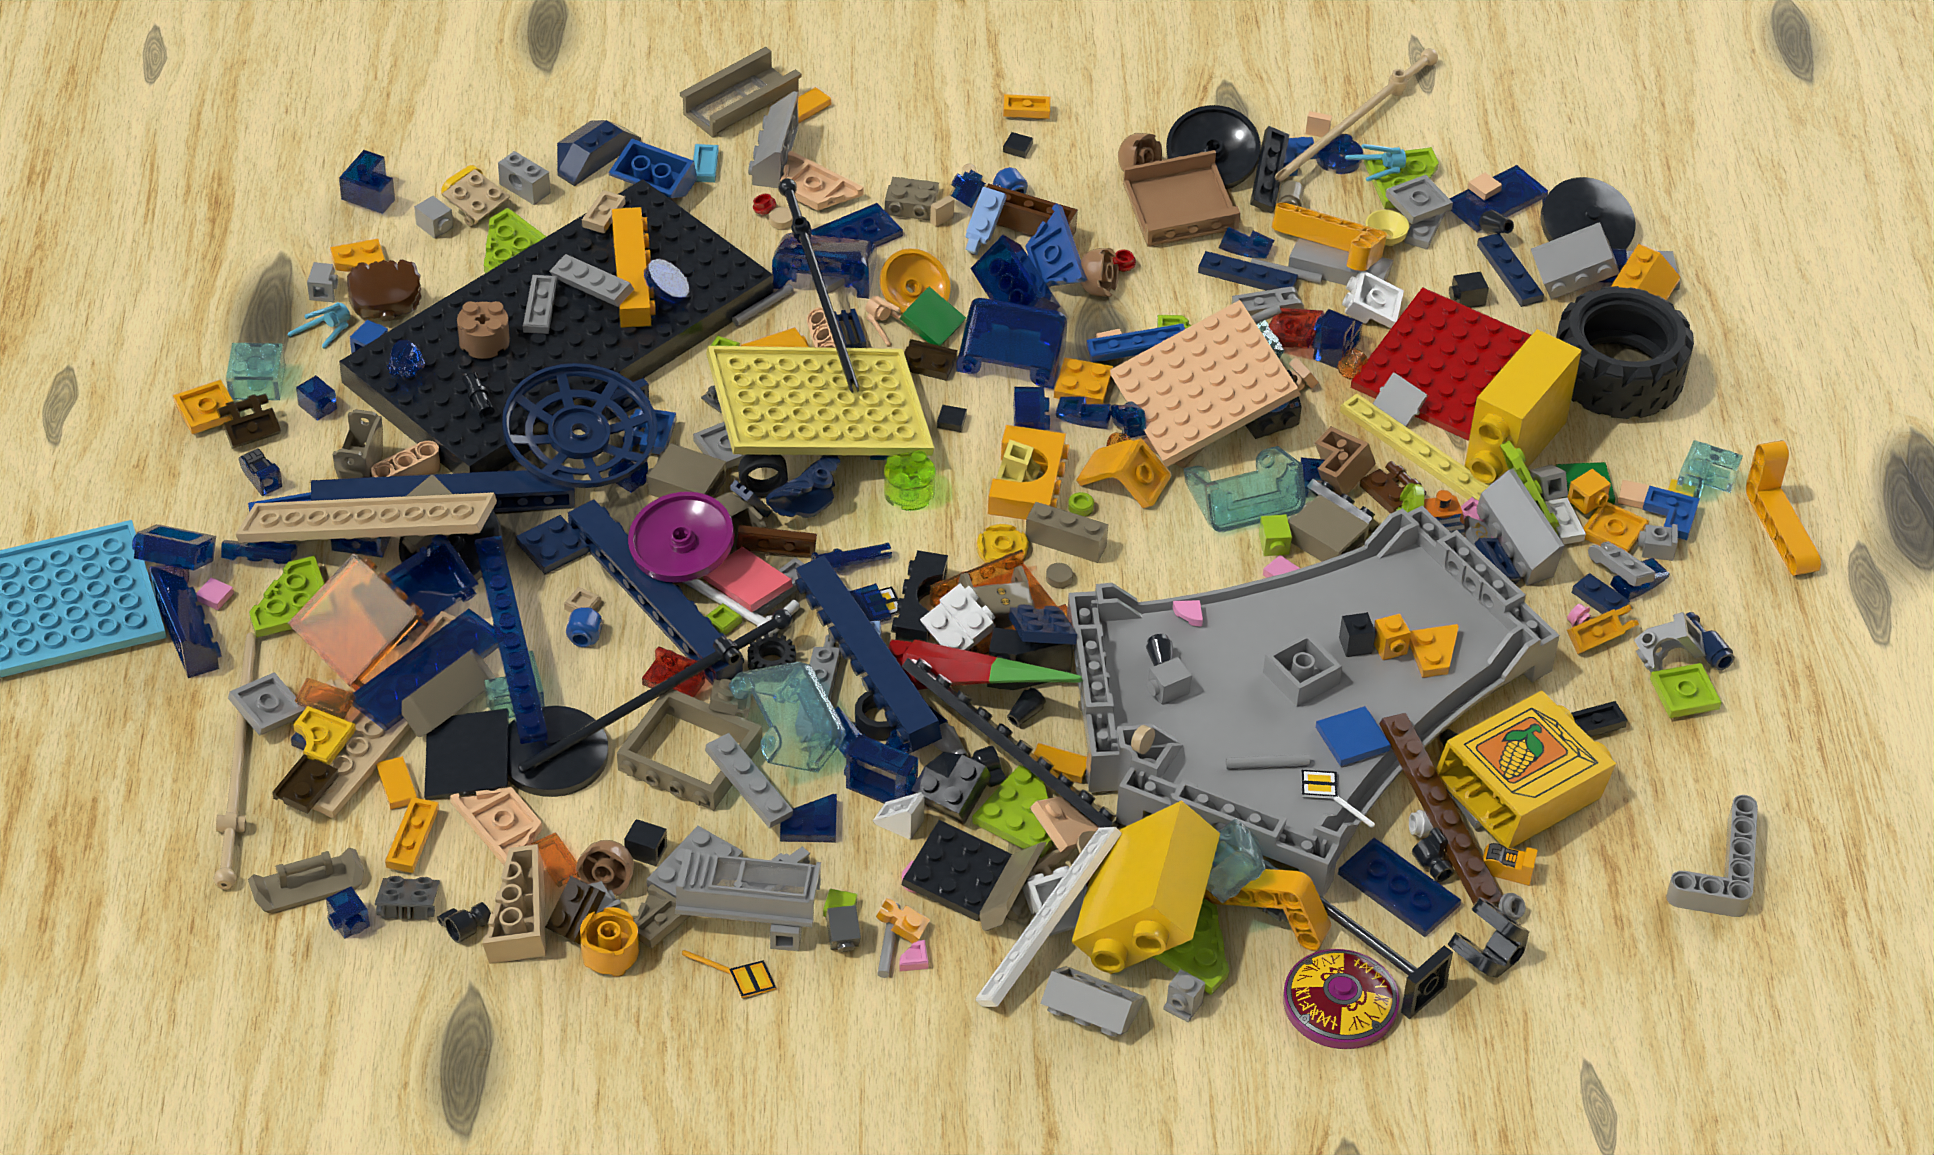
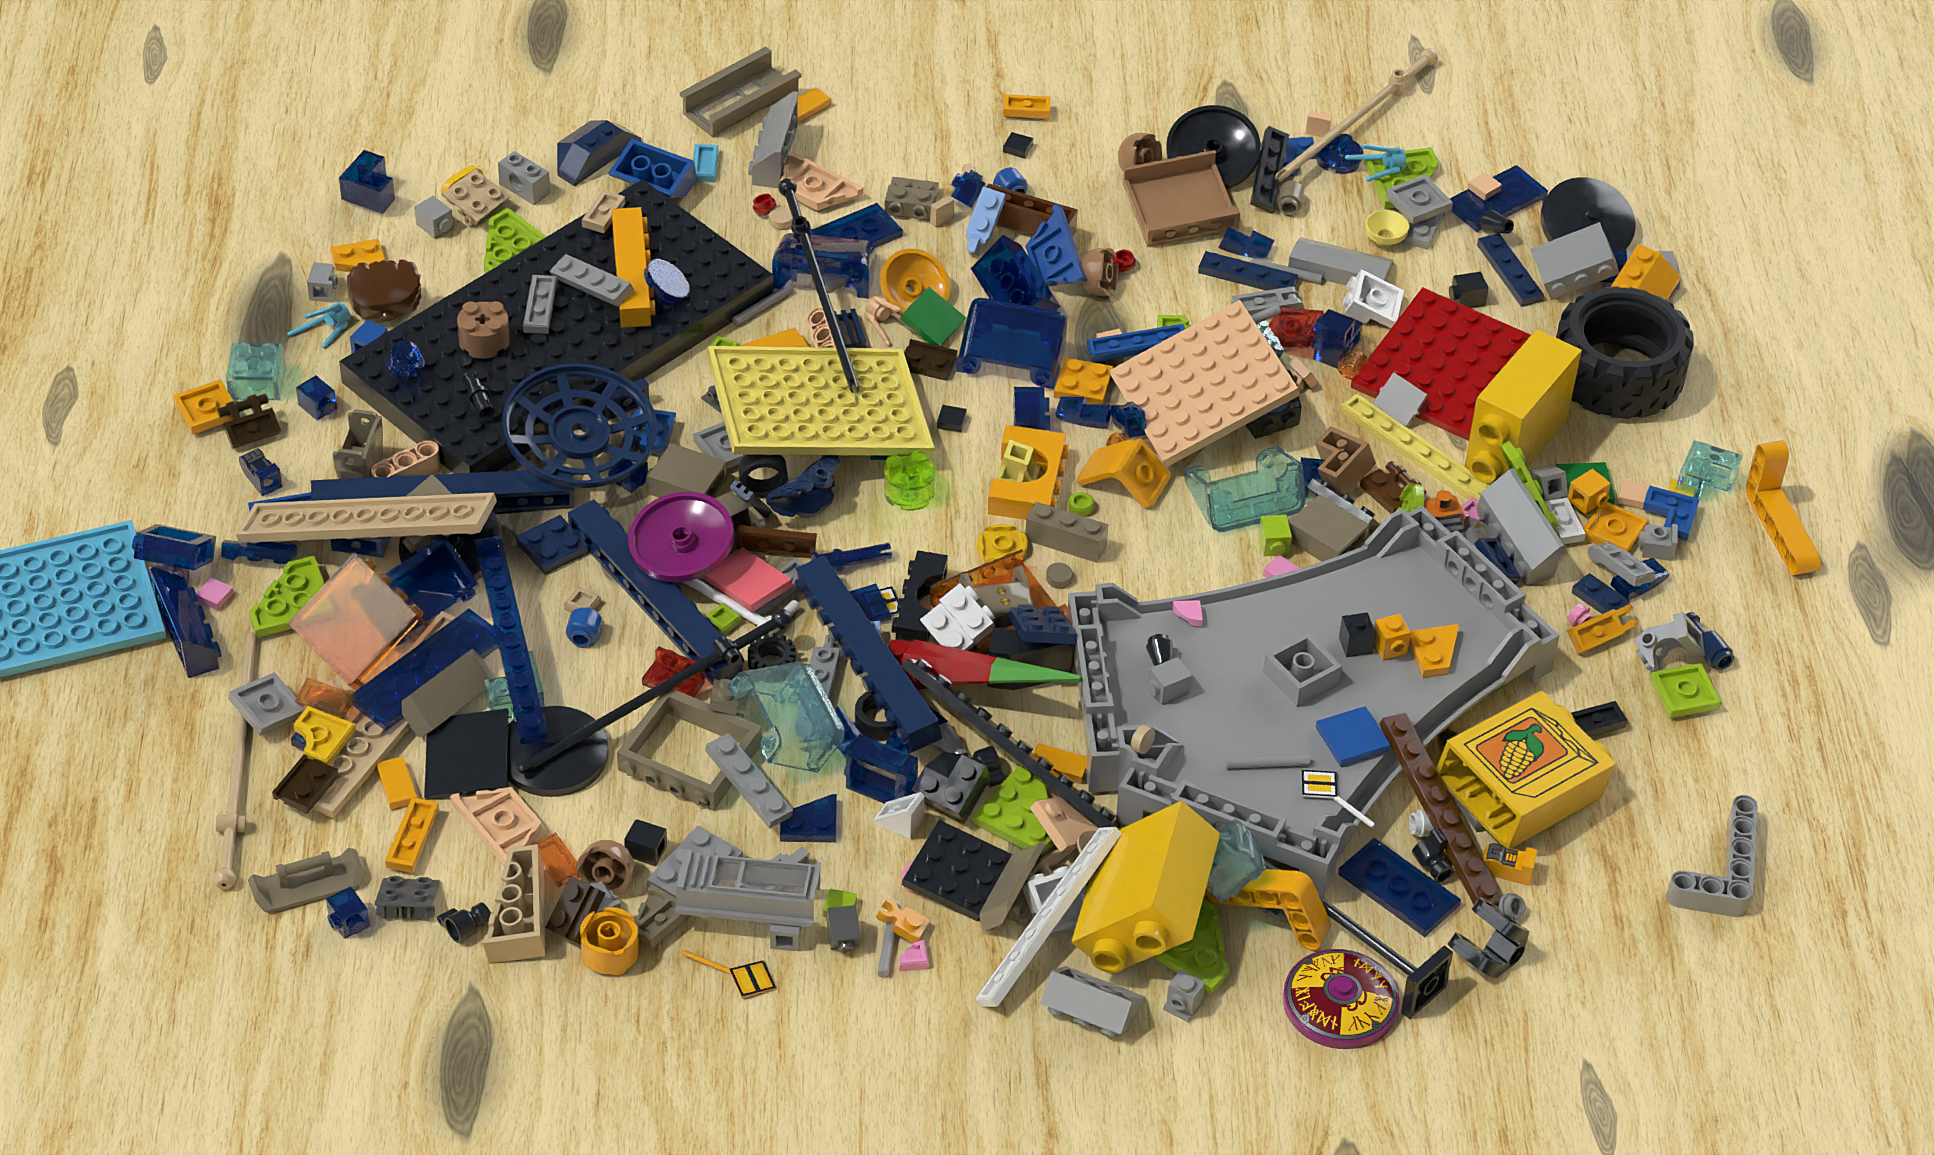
(1027, 705): black cone -> none
(1361, 241): light orange beam -> none

